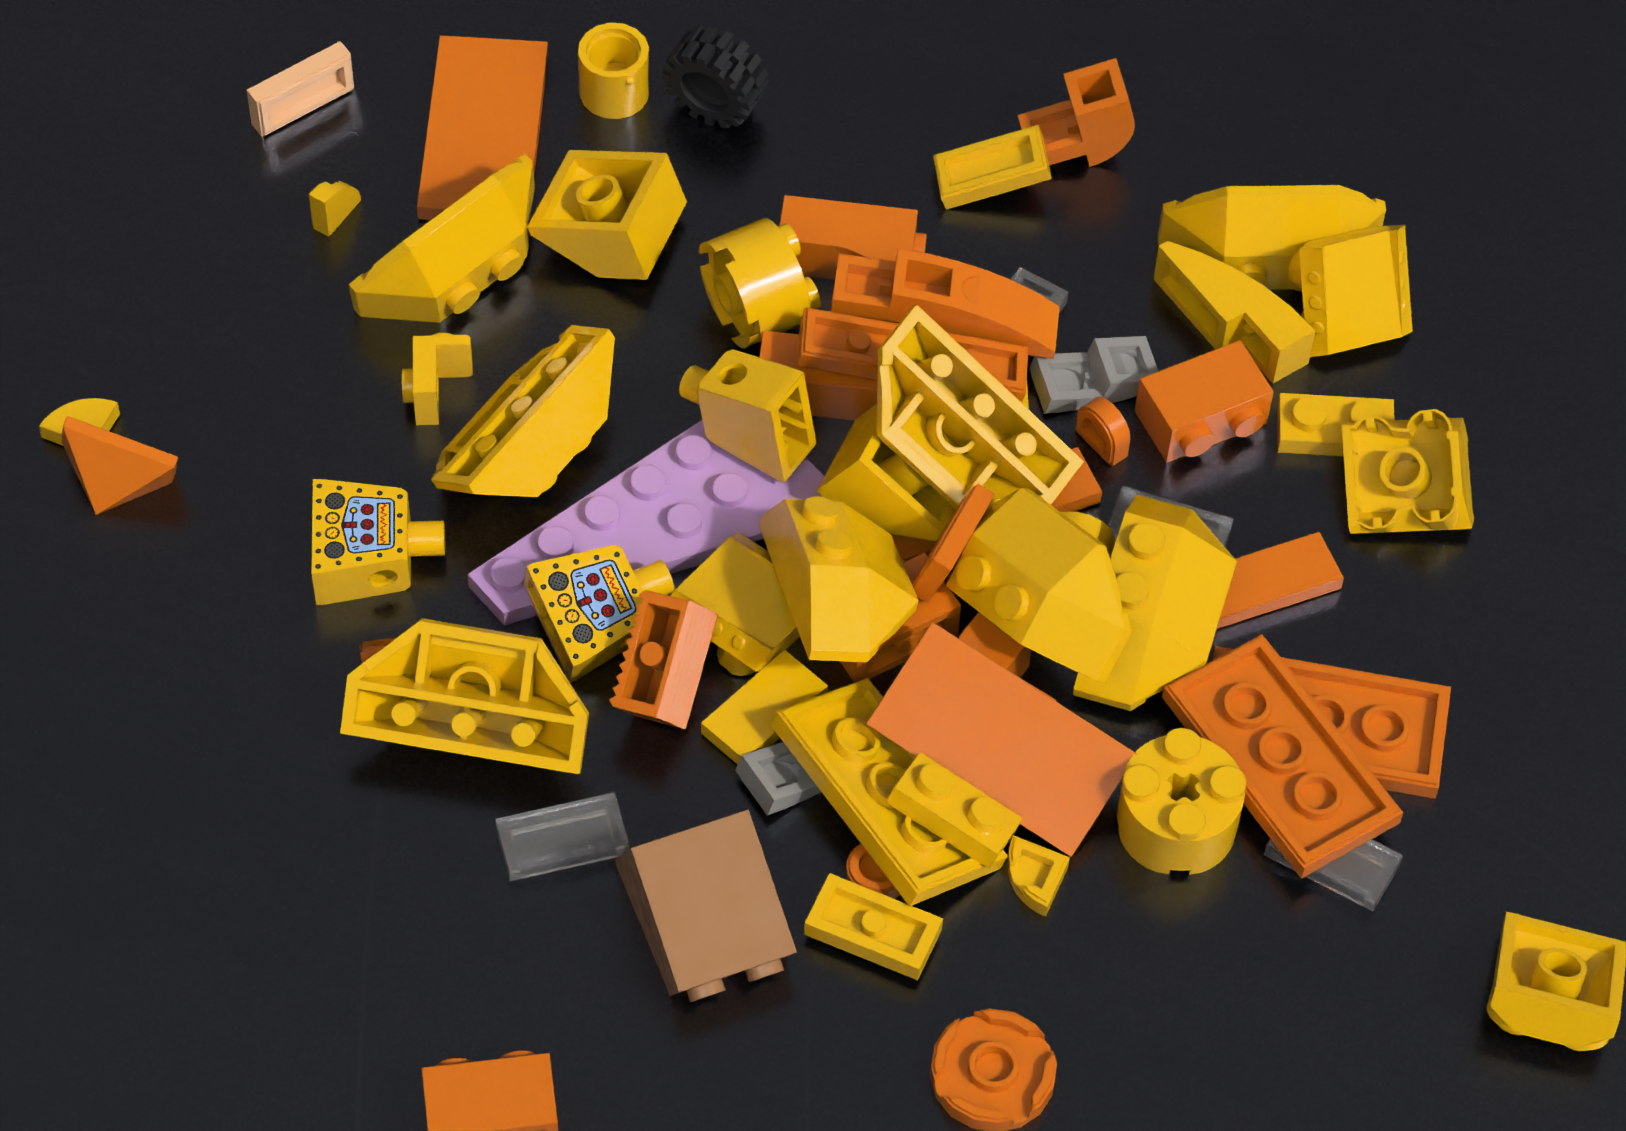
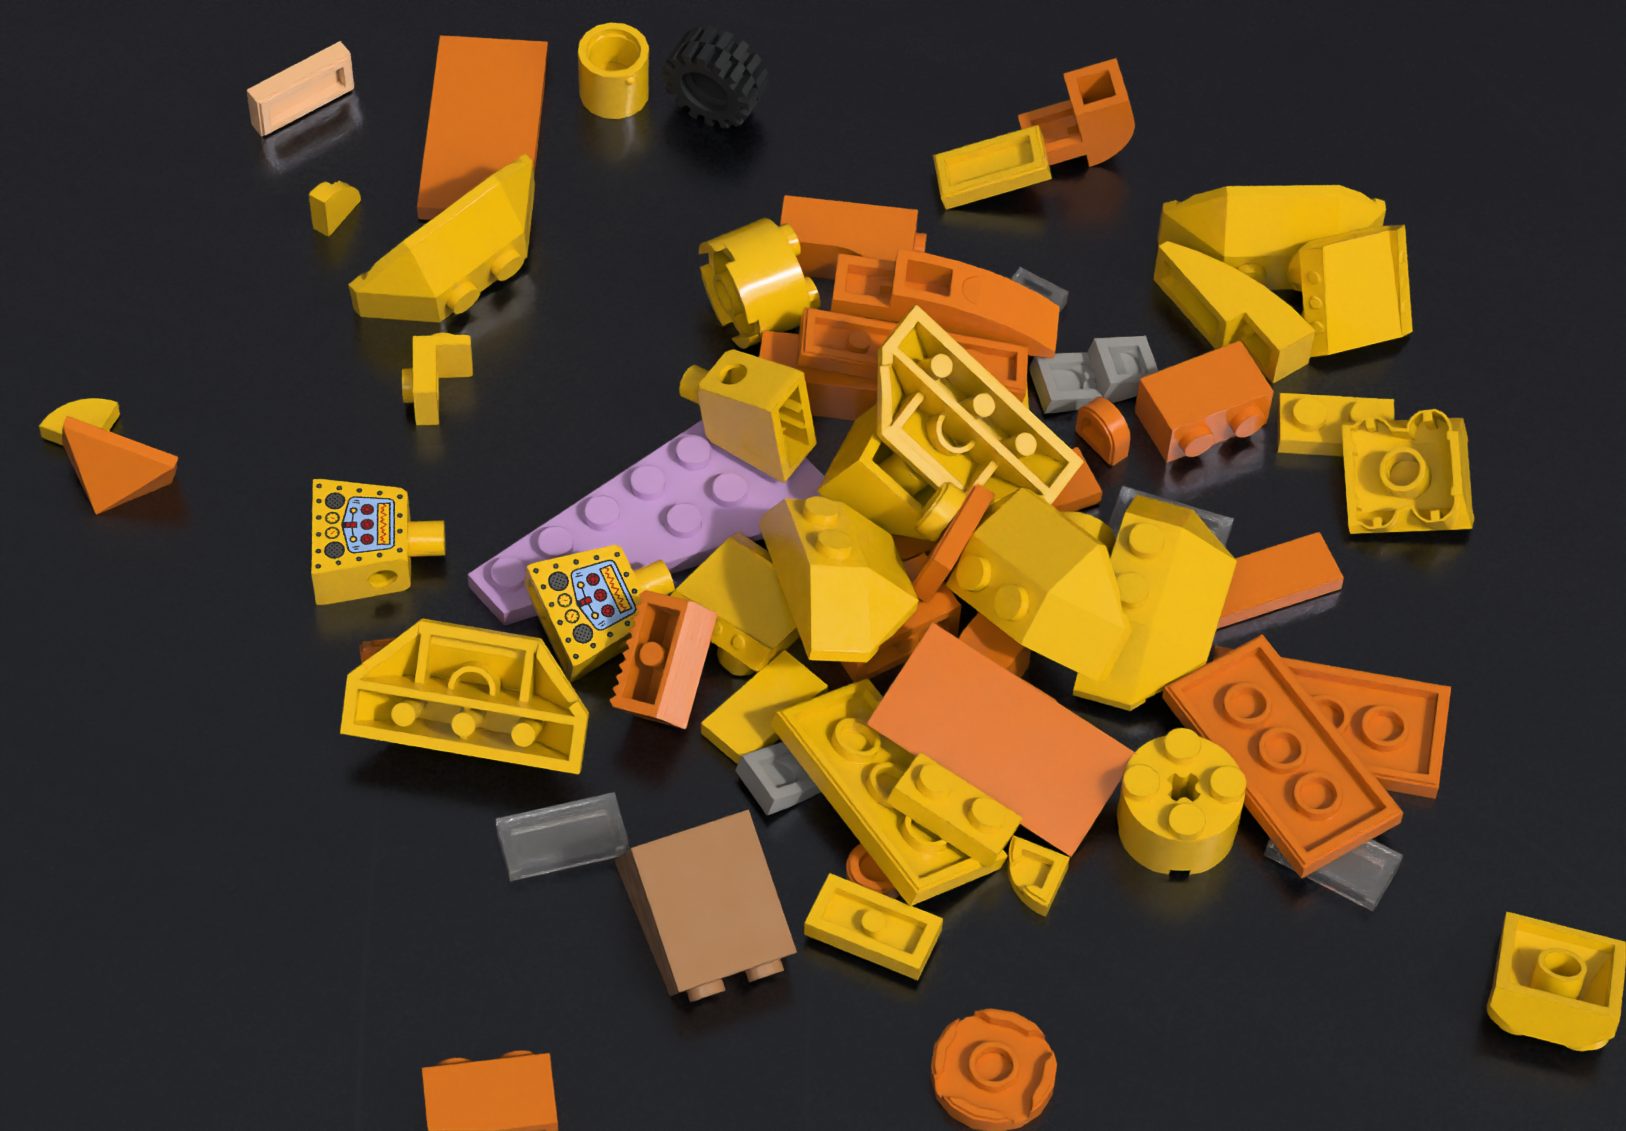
(534, 420): yellow wedge -> none
(610, 211): yellow slope -> none
(939, 510): none -> yellow tile

